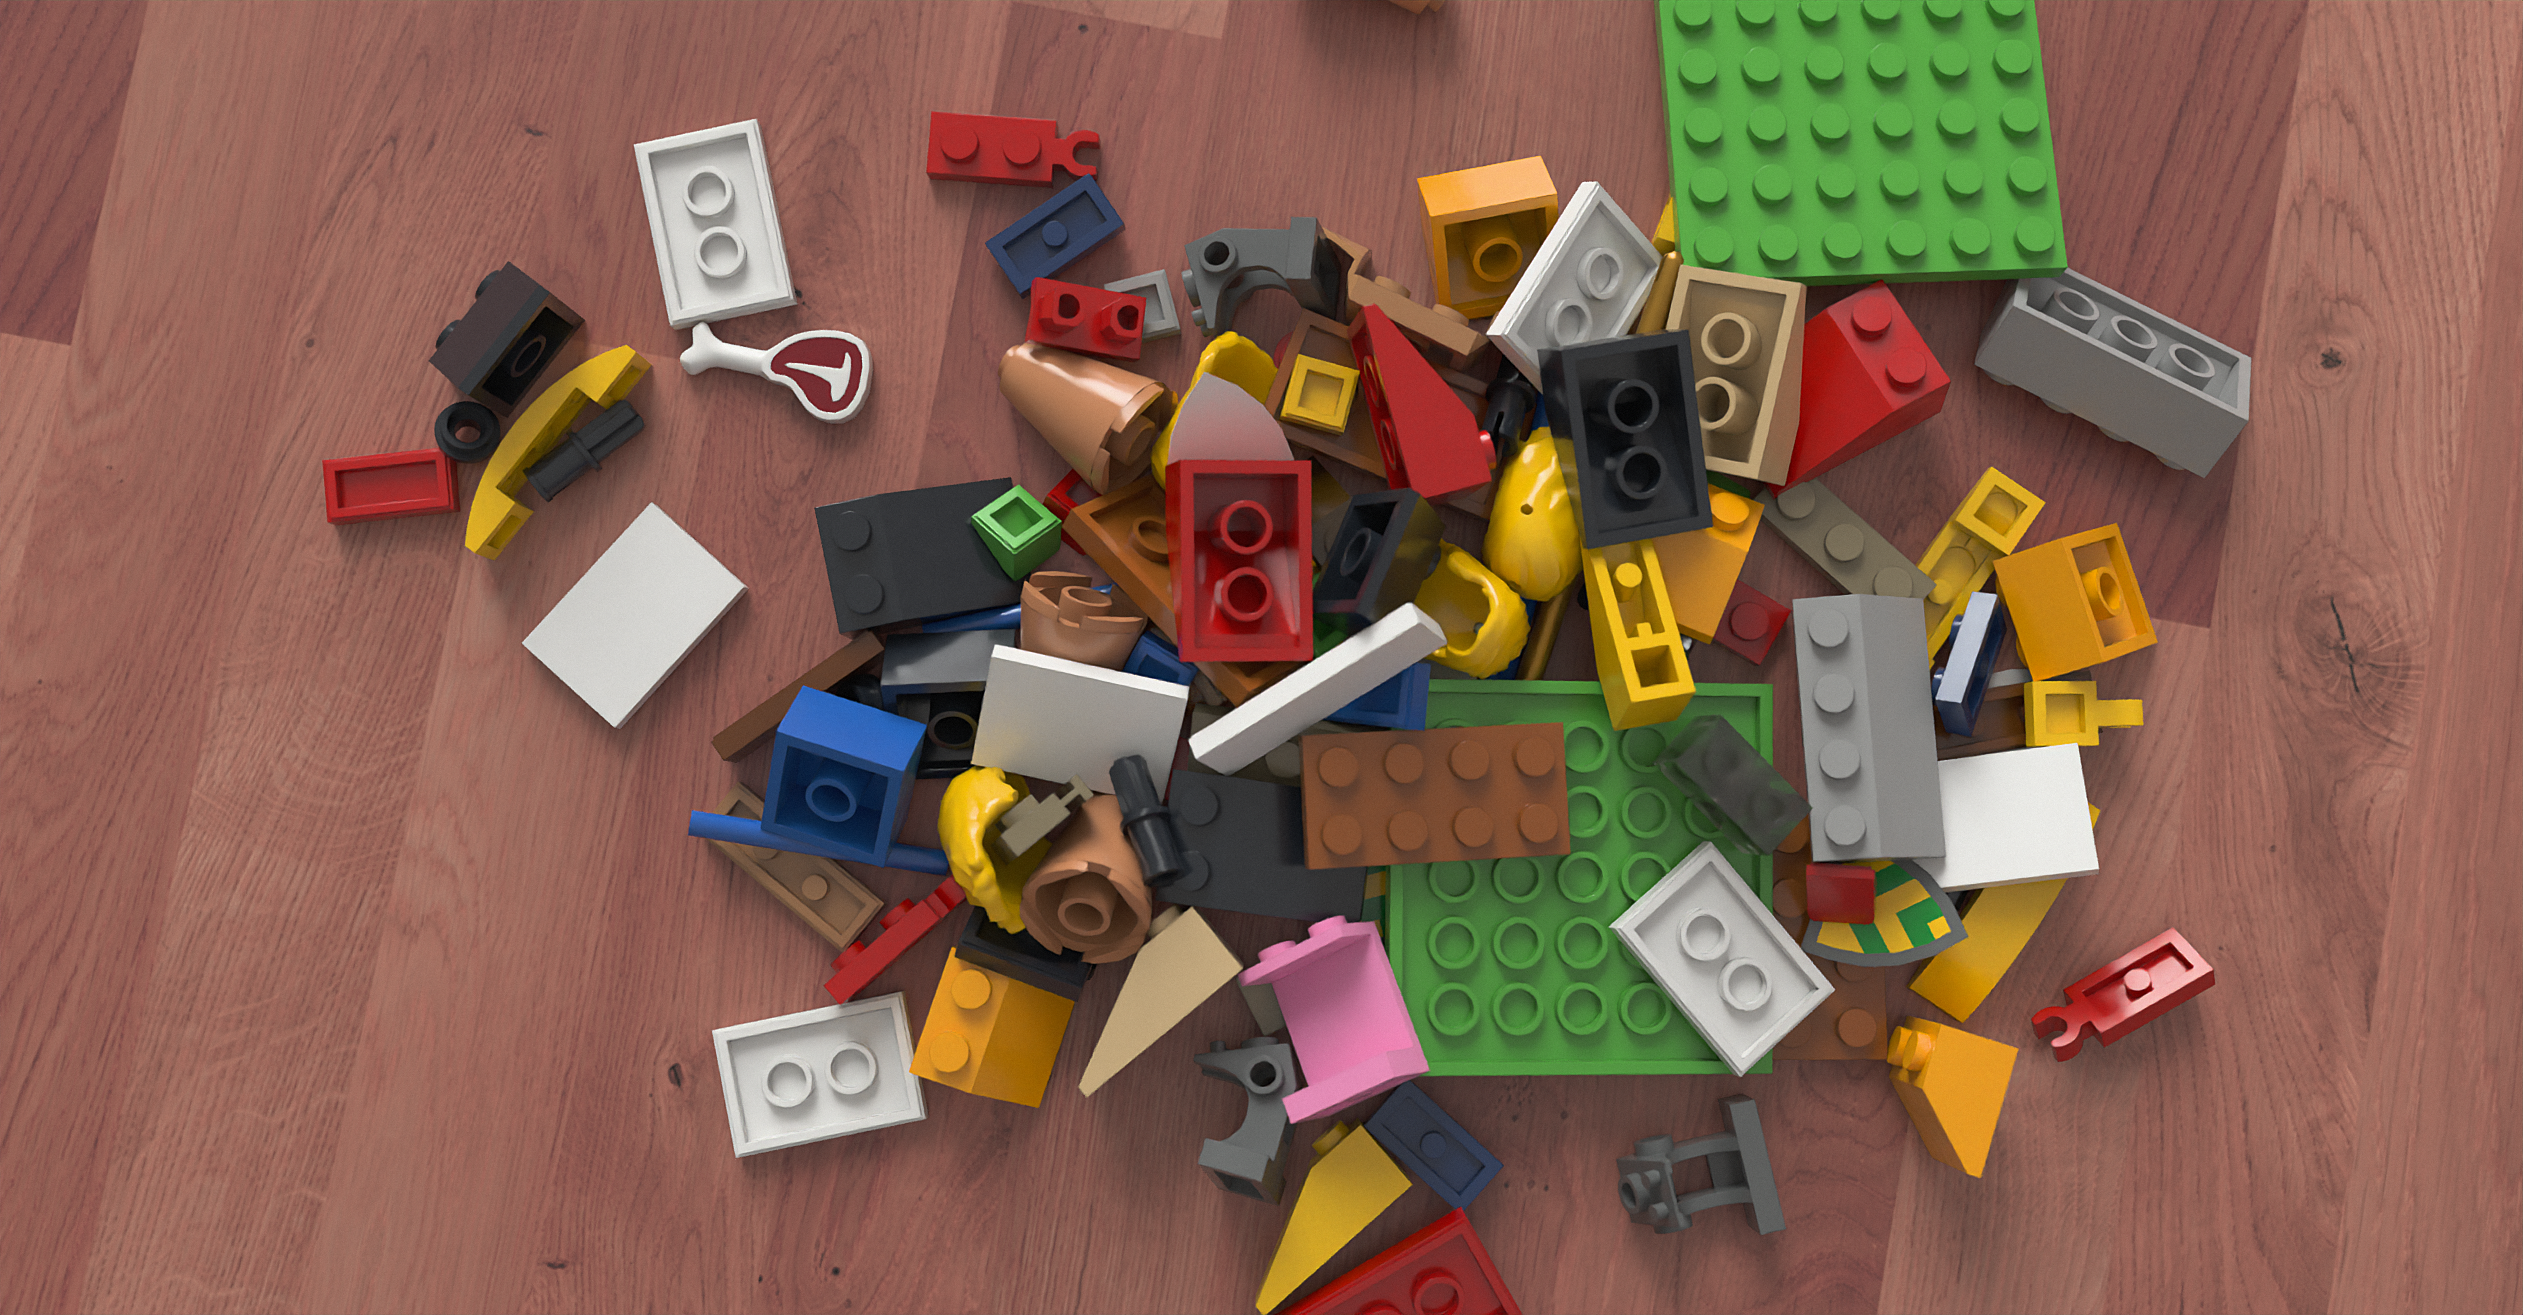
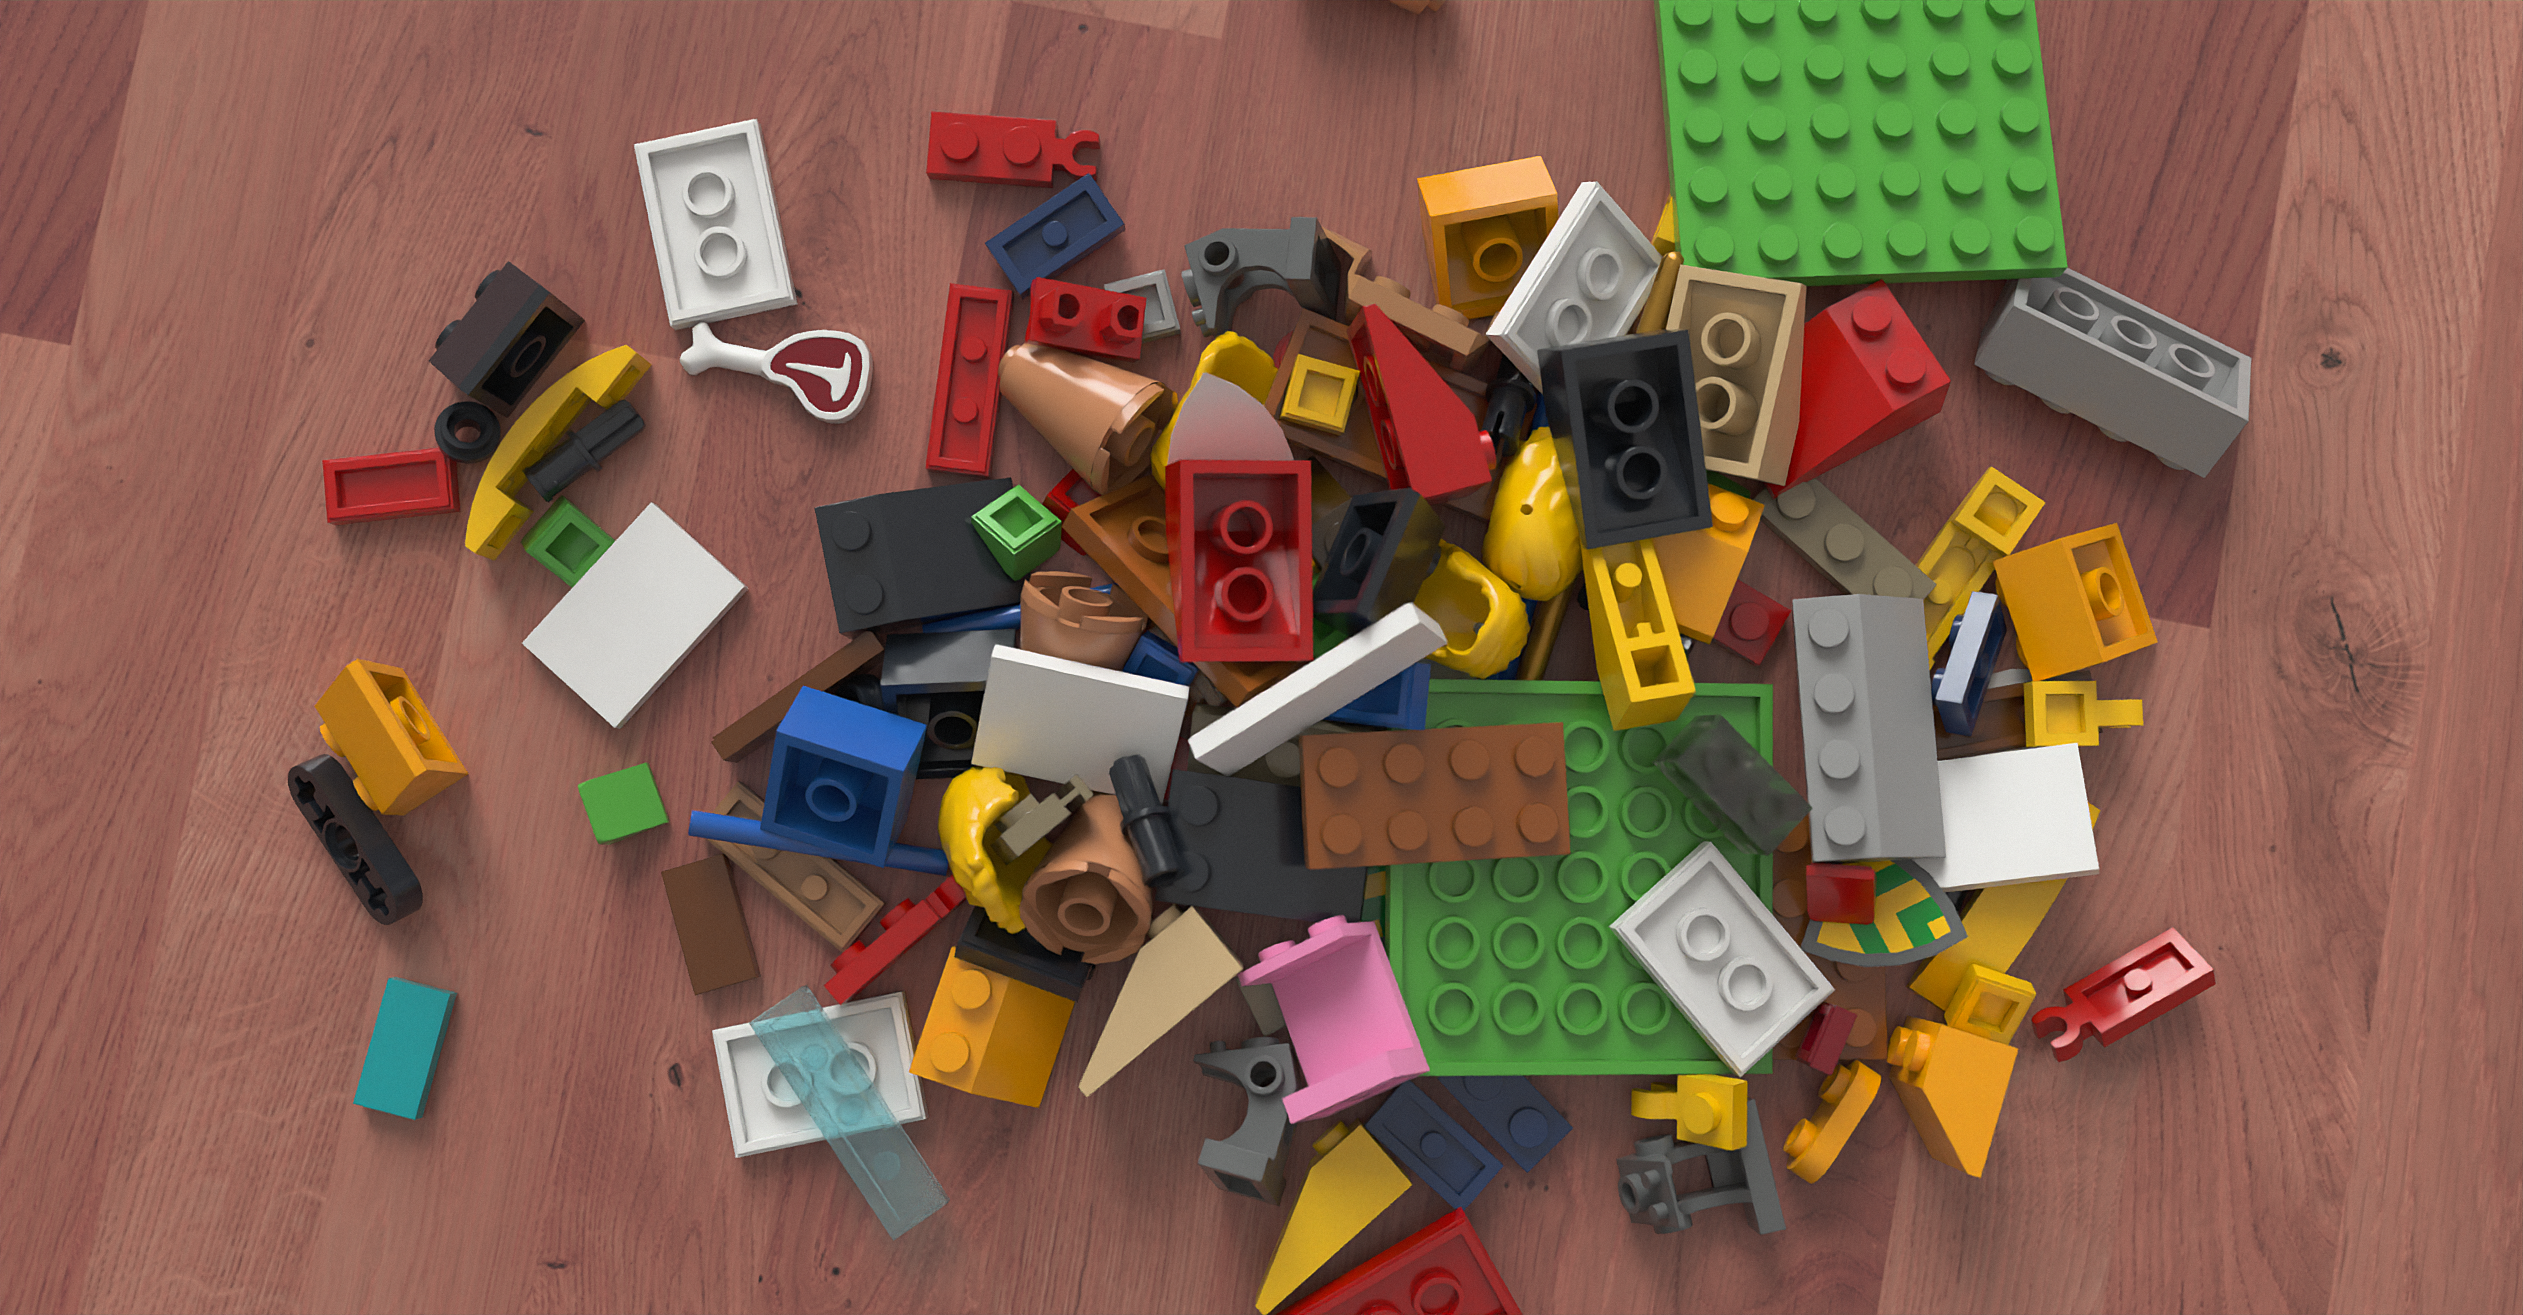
(355, 839): none -> black beam
(387, 737): none -> light orange slope
(405, 1048): none -> teal tile
(566, 541): none -> bright green slope
(623, 804): none -> bright green slope
(710, 924): none -> reddish brown tile
(850, 1112): none -> clear light blue tile
(969, 381): none -> red tile
(1511, 1114): none -> dark blue plate
(1706, 1108): none -> yellow plate
(1817, 1142): none -> light orange plate
(1825, 1037): none -> dark red tile
(1989, 1004): none -> yellow tile

